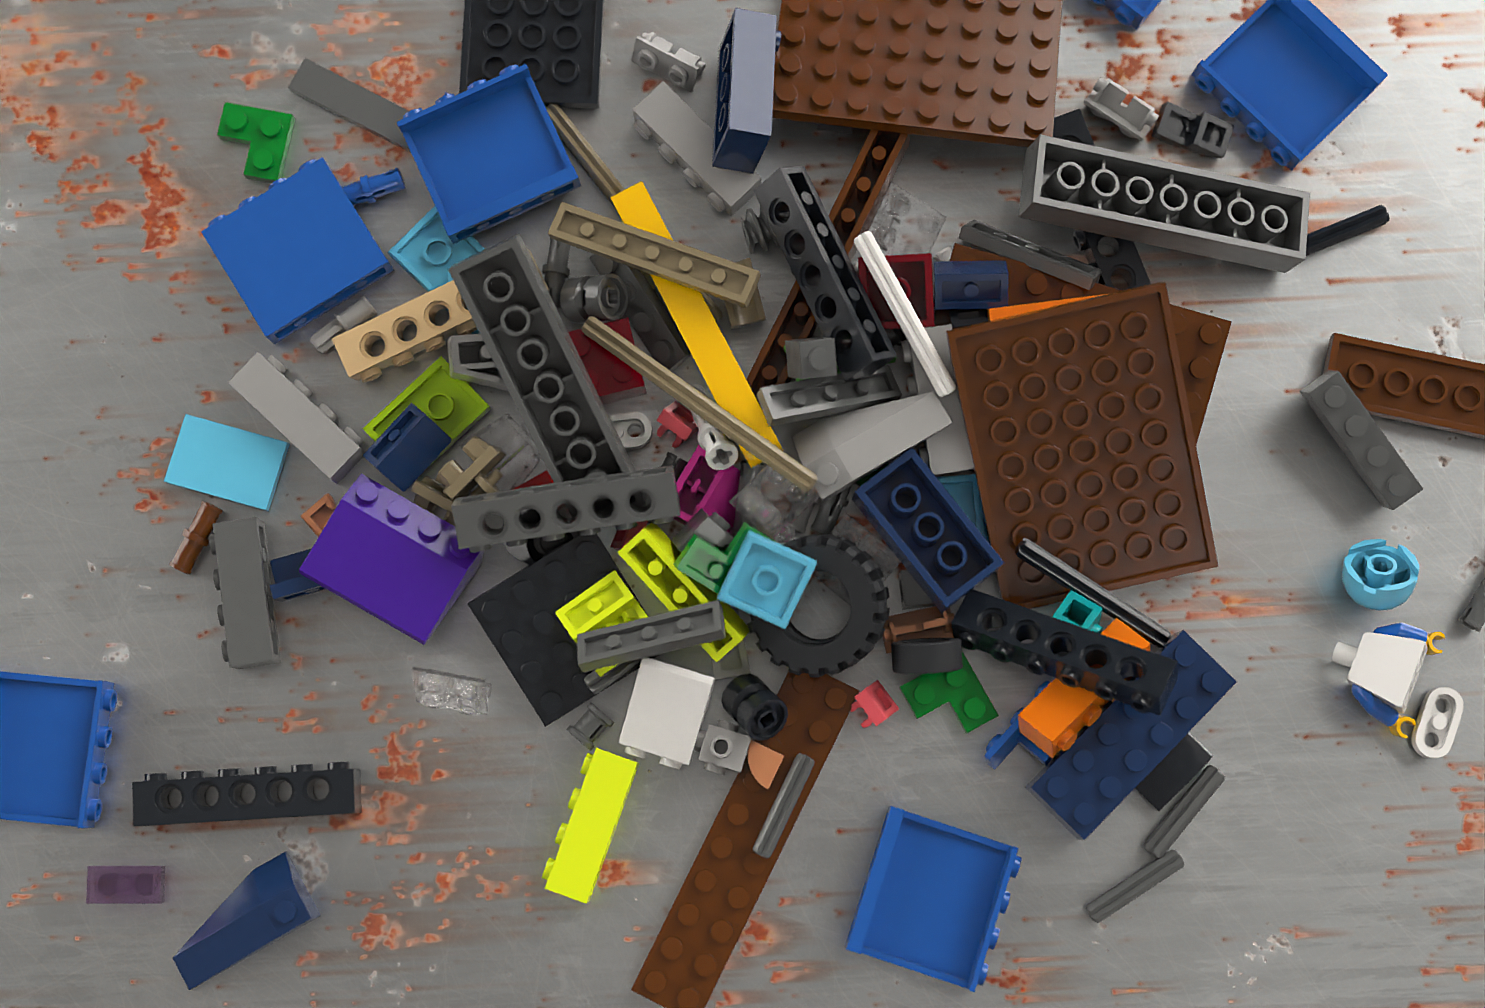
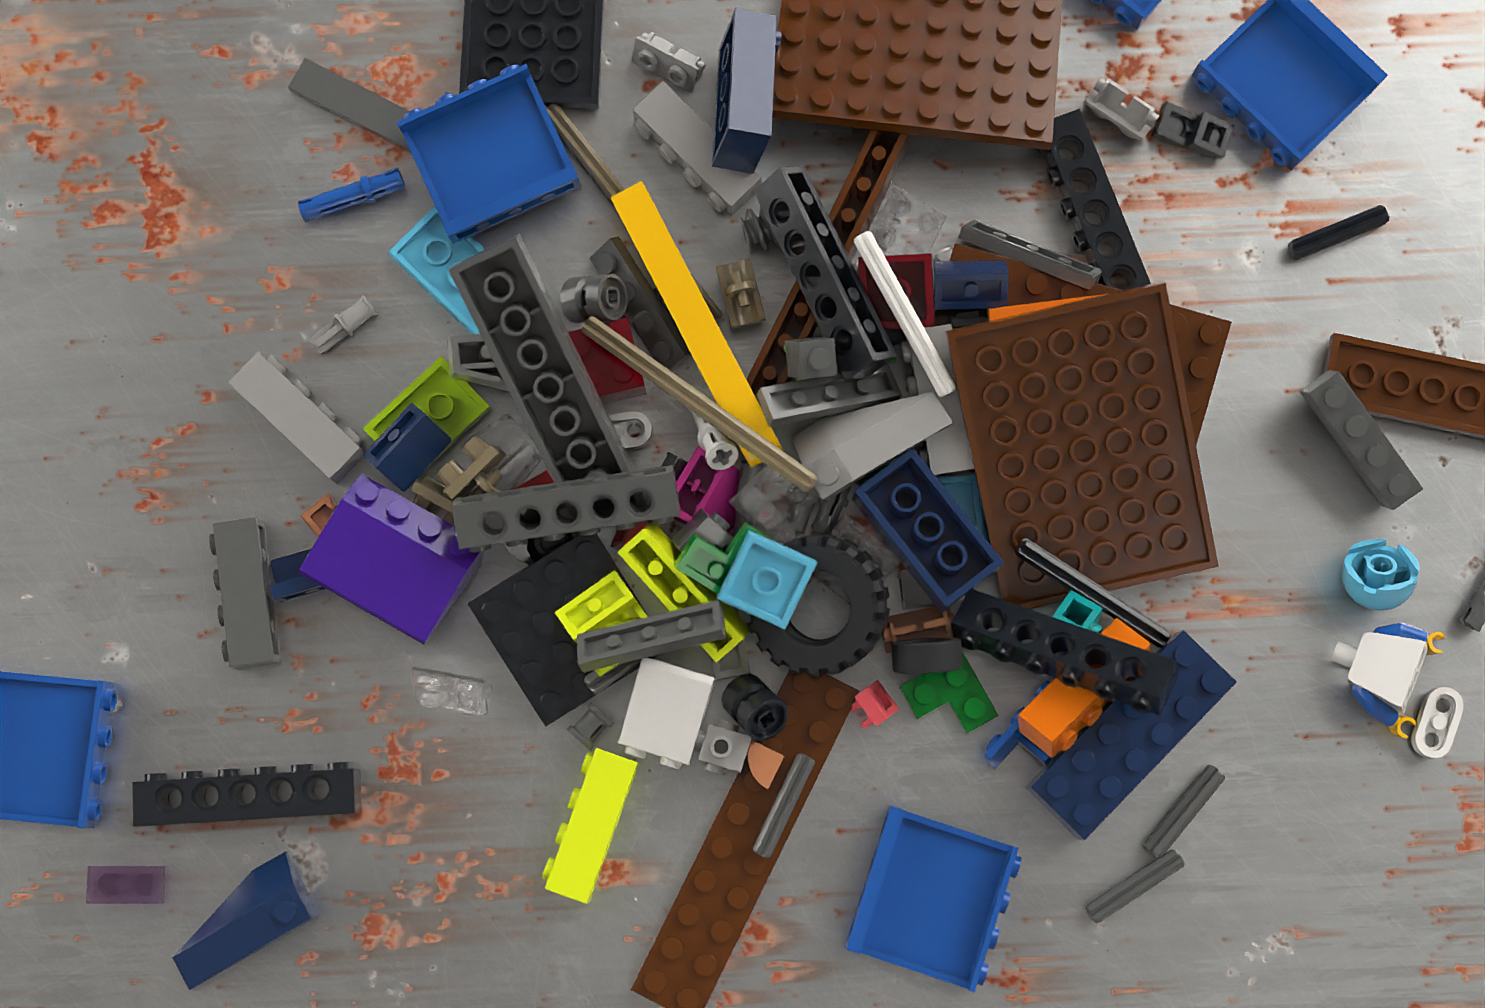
(195, 537): reddish brown pin -> none
(227, 462): medium azure tile -> none
(265, 132): green plate -> none
(296, 250): blue panel -> none
(356, 344): tan brick -> none
(556, 269): dark grey pin -> none
(654, 254): dark tan plate -> none
(679, 421): coral tile -> none
(1164, 204): dark grey brick -> none
(1174, 772): black slope -> none

